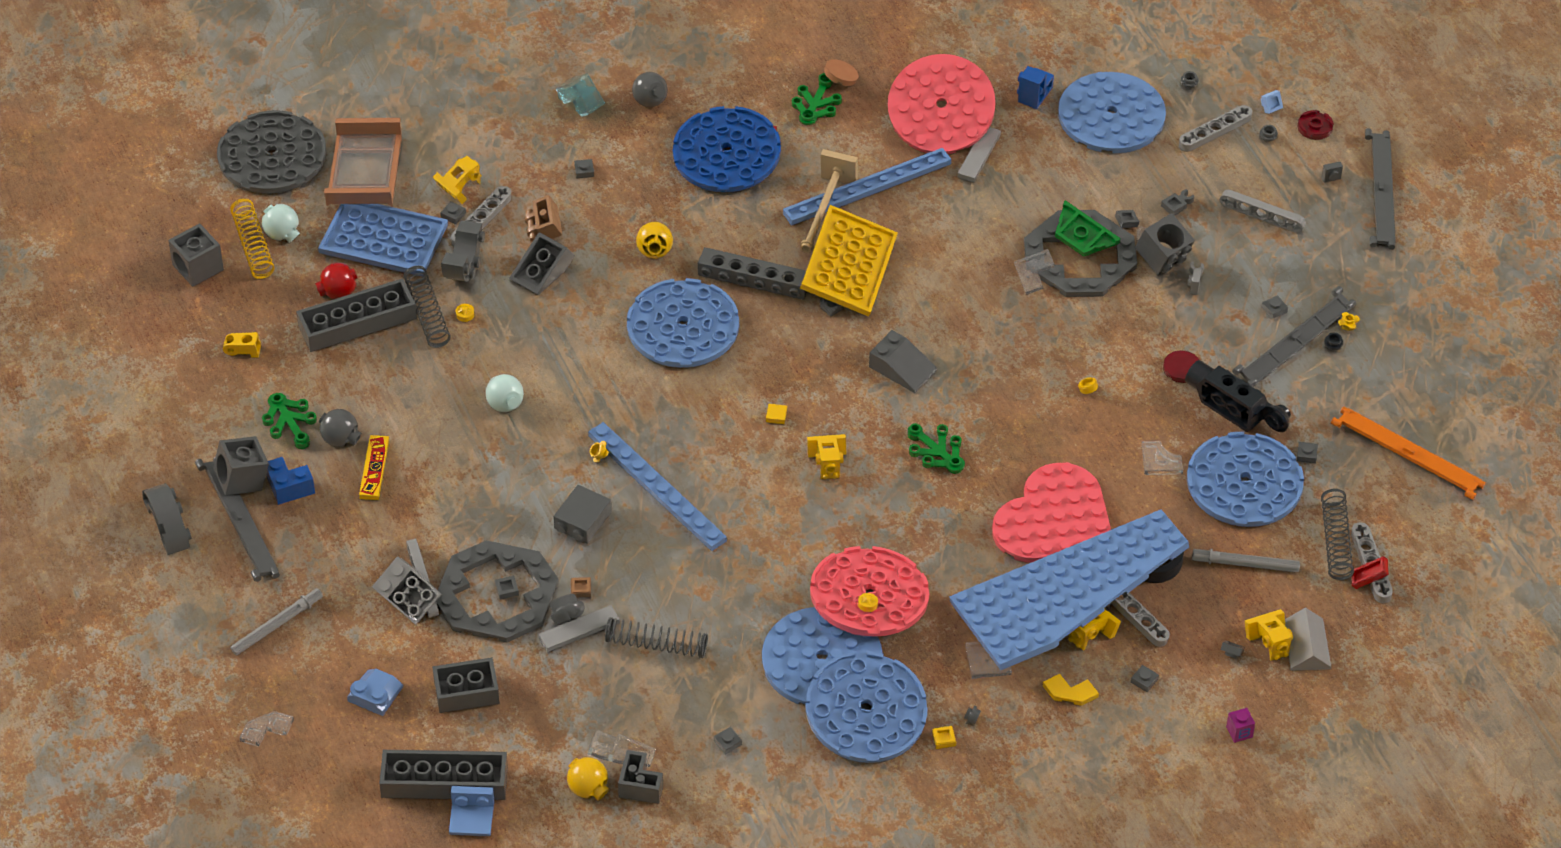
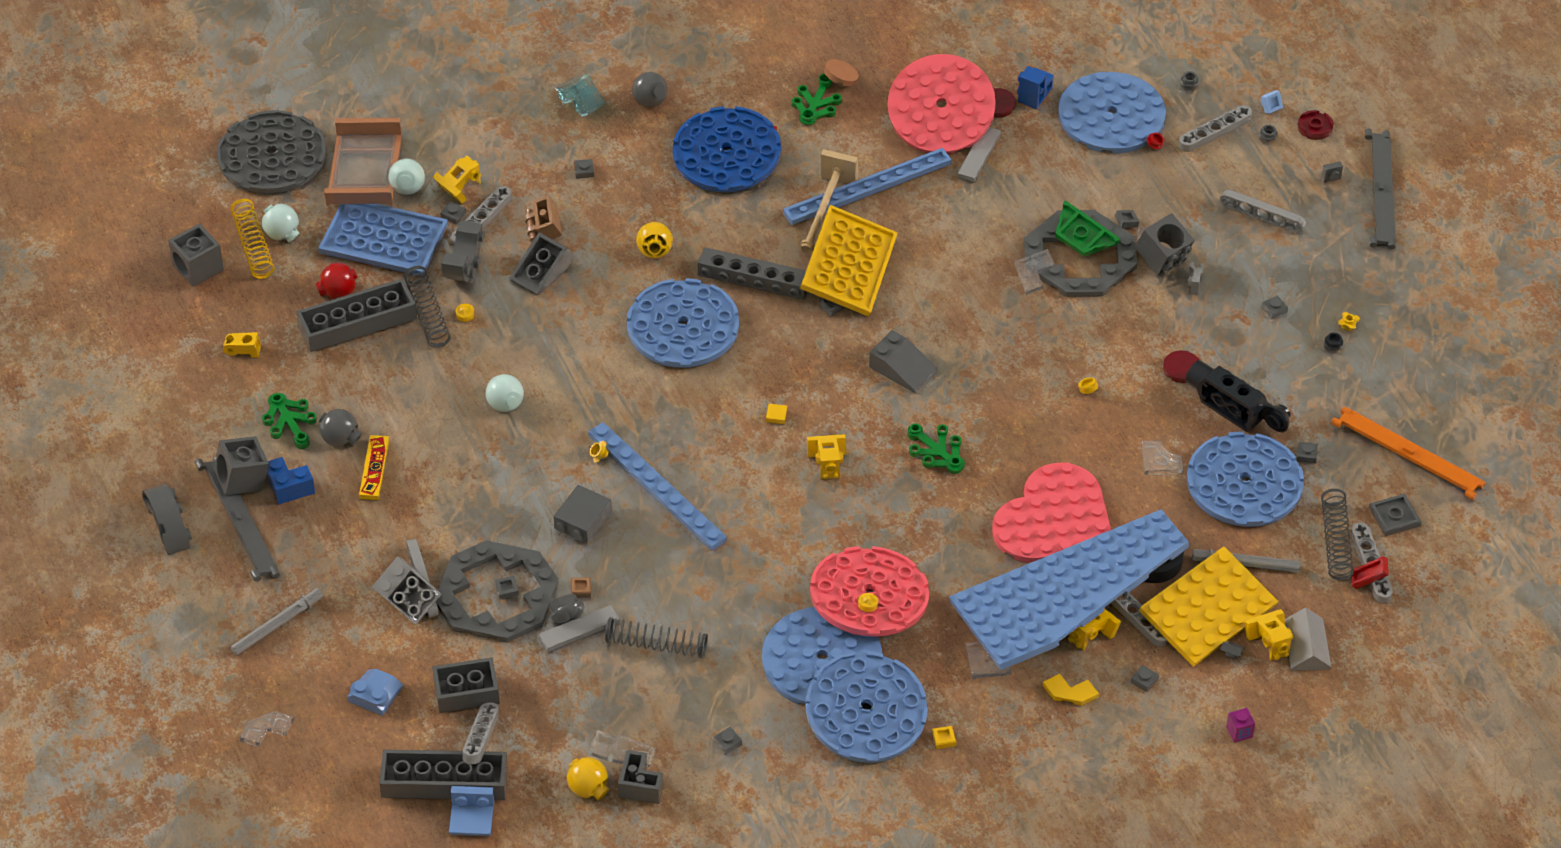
(406, 176): none -> light aqua brick
(480, 733): none -> light grey beam
(972, 715): dark grey plate -> none
(1004, 102): none -> dark red tile
(1155, 141): none -> red plate
(1175, 203): dark grey plate -> none
(1208, 606): none -> yellow plate
(1296, 339): dark grey piece -> none
(1395, 515): none -> dark grey tile

